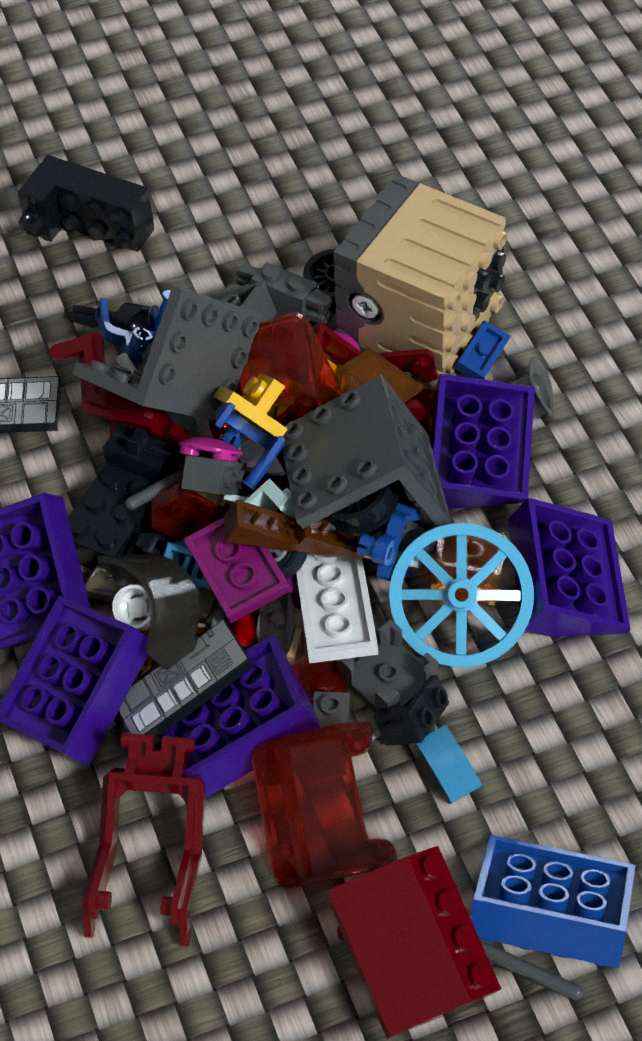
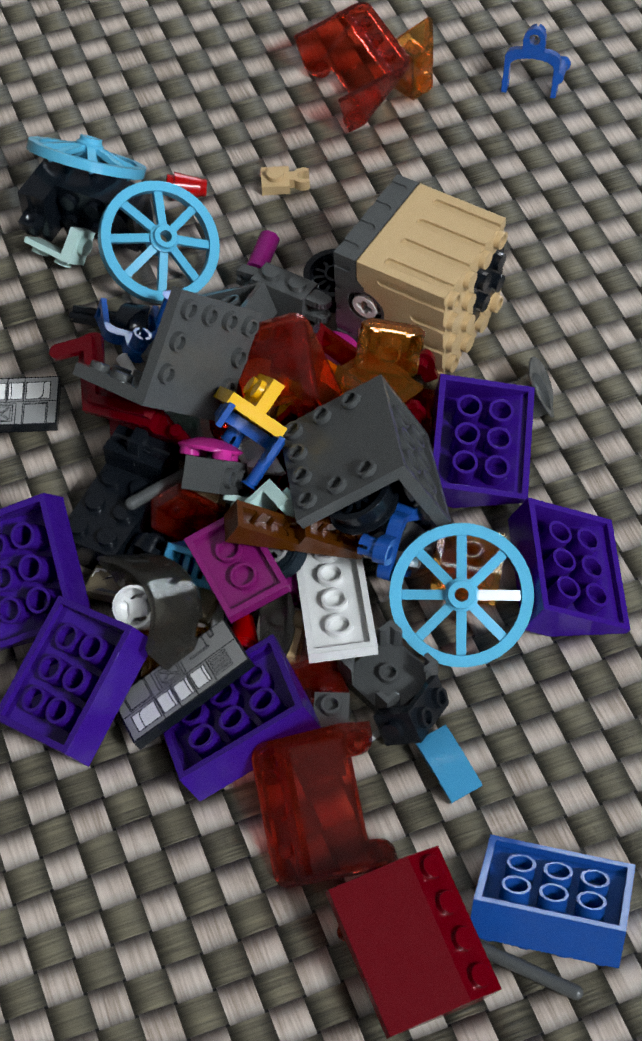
(75, 249): none -> light aqua bracket
(86, 156): none -> medium azure wheel
(153, 240): none -> medium azure wheel
(159, 772): dark red piece -> none
(193, 184): none -> red cone
(264, 249): none -> magenta cylinder
(279, 180): none -> tan plate
(360, 54): none -> clear red windscreen
(389, 348): none -> clear orange slope
(419, 47): none -> clear orange slope
(482, 351): blue plate -> none
(536, 50): none -> blue piece

